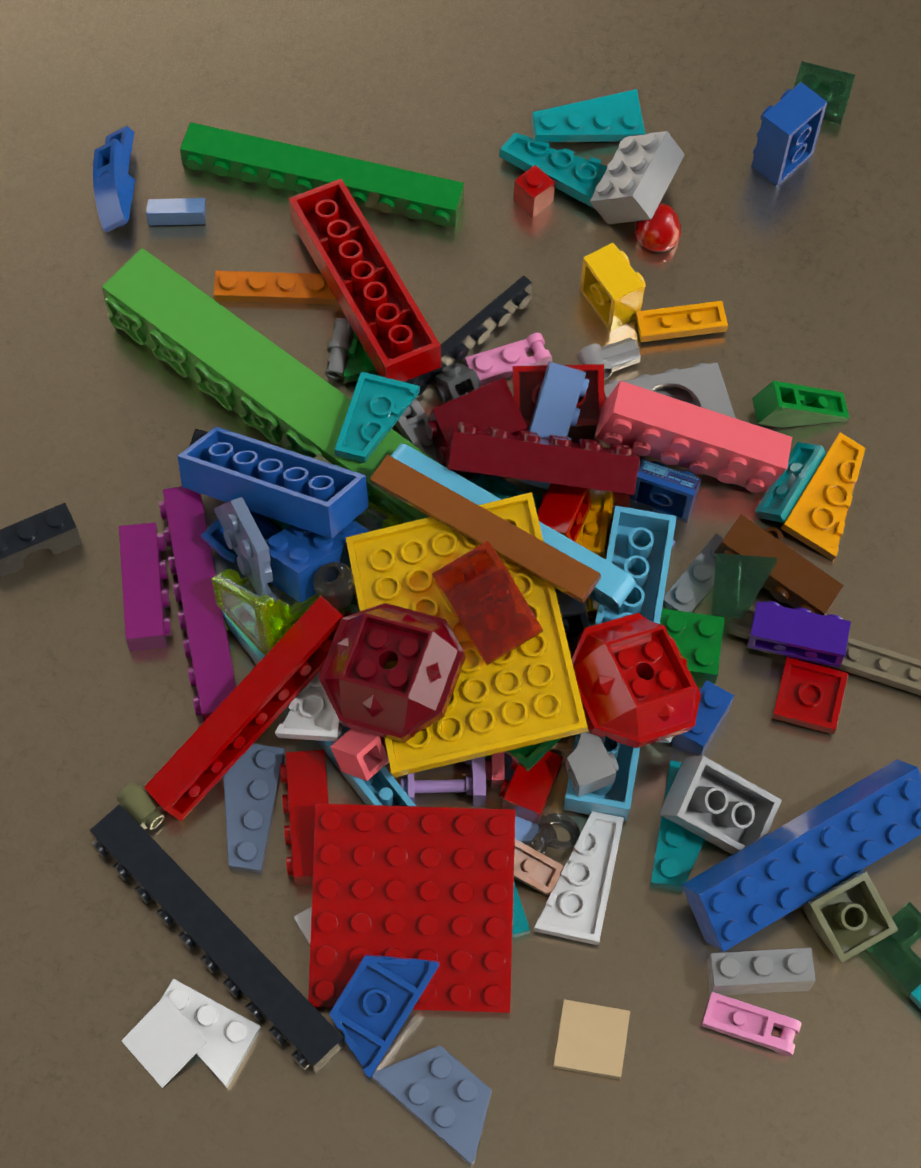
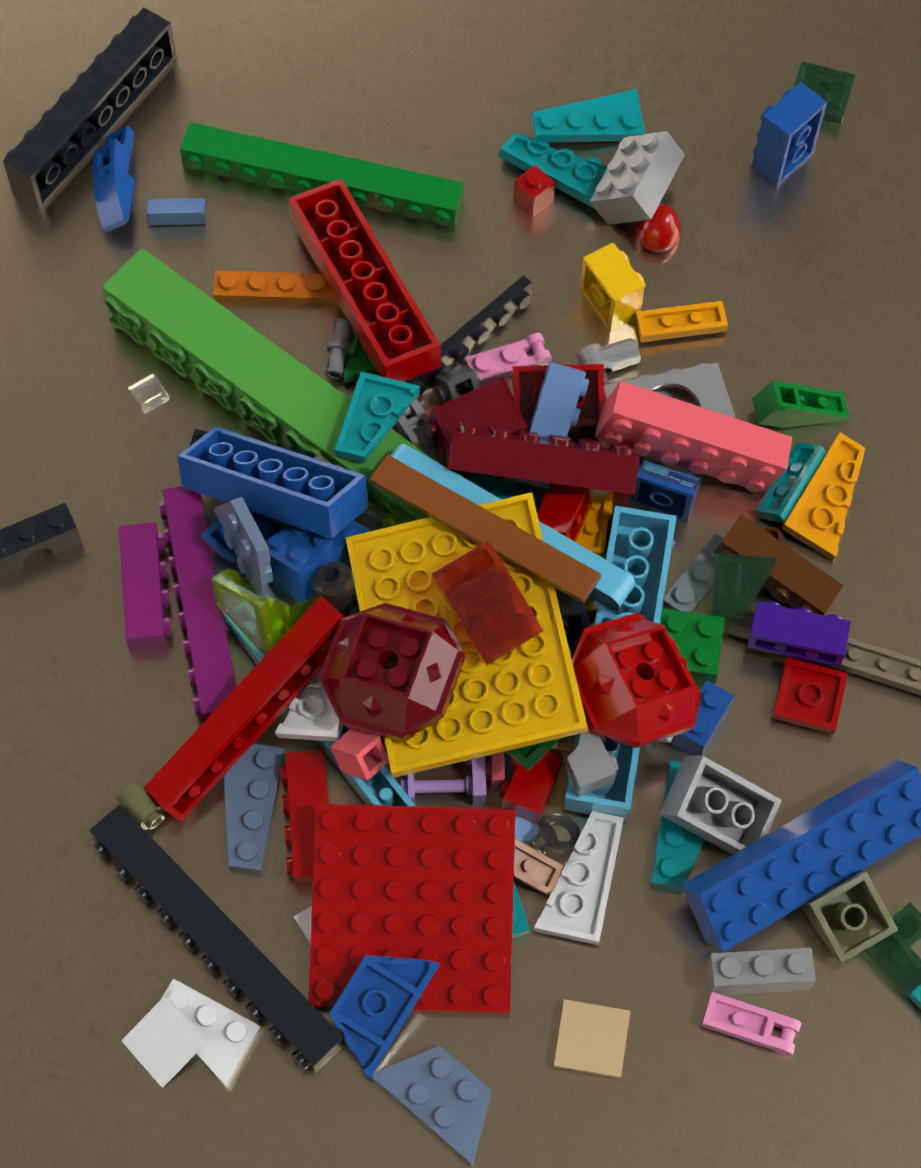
(90, 108): none -> black brick
(149, 393): none -> clear tile

